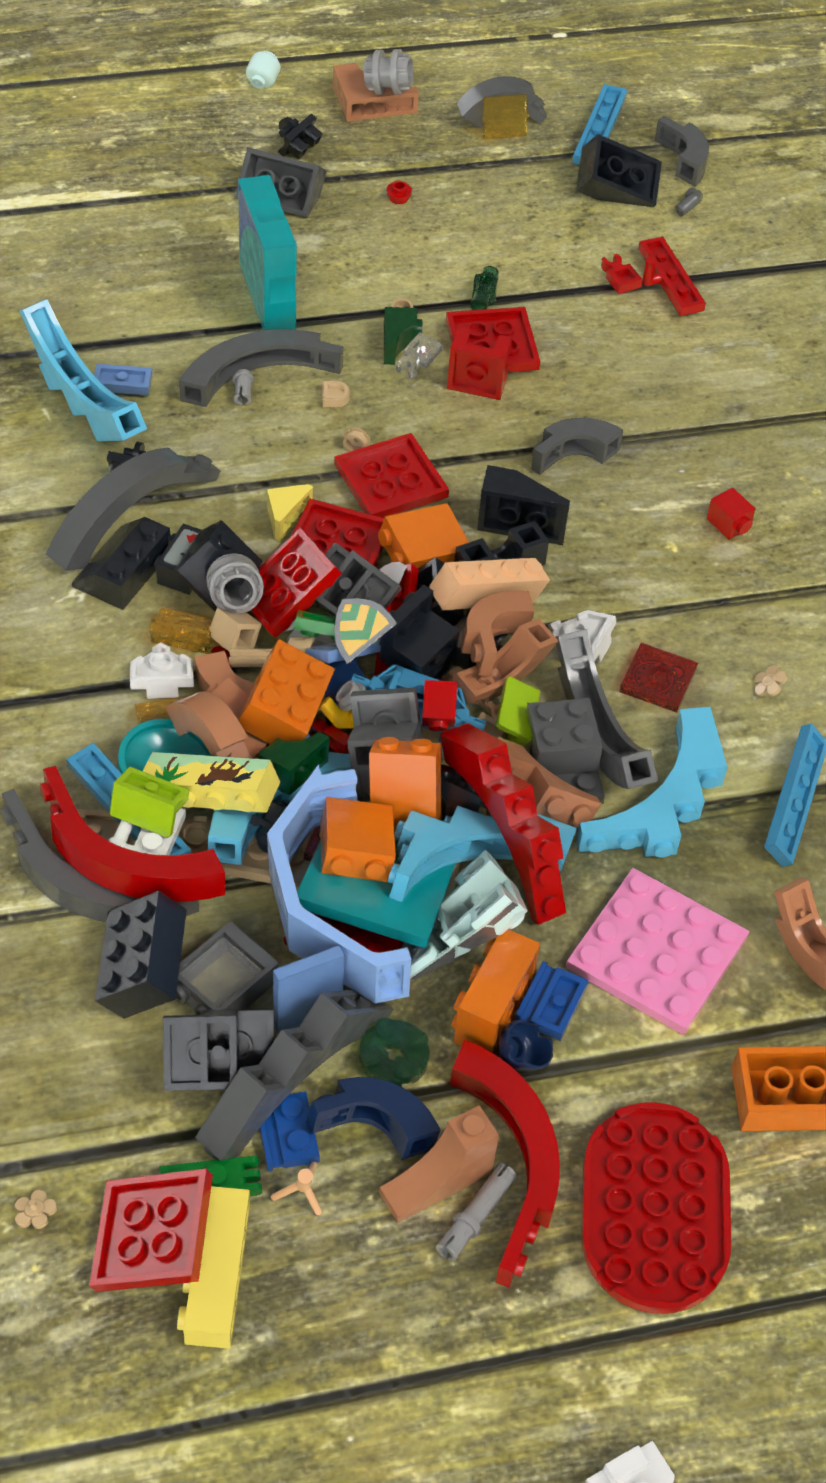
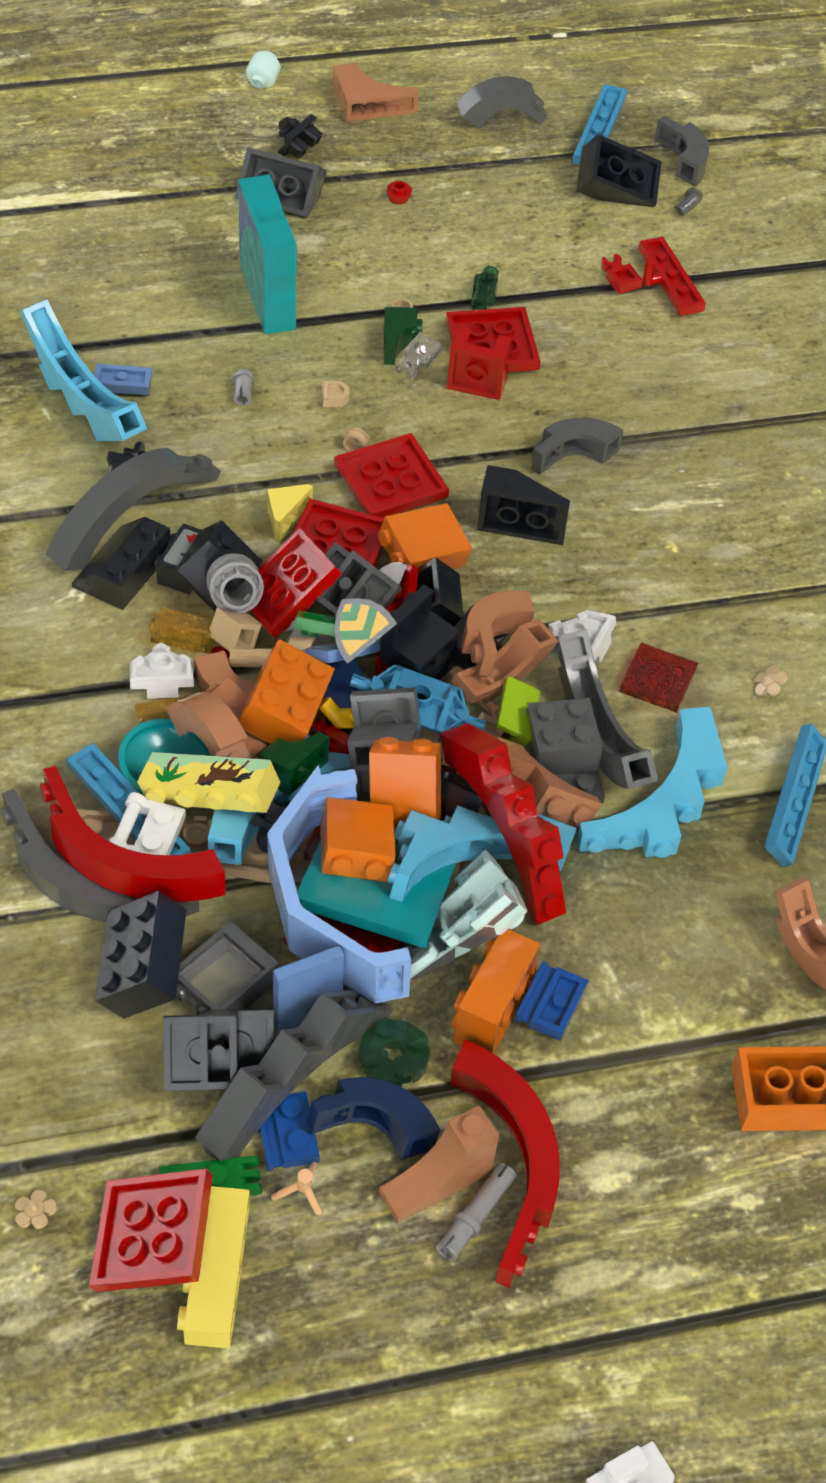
(147, 801): lime panel -> none
(252, 352): dark grey arch -> none
(344, 693): light grey plate -> none
(388, 72): light grey piece -> none
(439, 705): red brick -> none
(466, 582): light nougat brick -> none
(505, 116): clear yellow piece -> none
(522, 542): black arch -> none
(524, 1047): dark blue hair -> none
(656, 1208): red plate -> none
(657, 950): bright pink plate -> none
(731, 513): red brick -> none

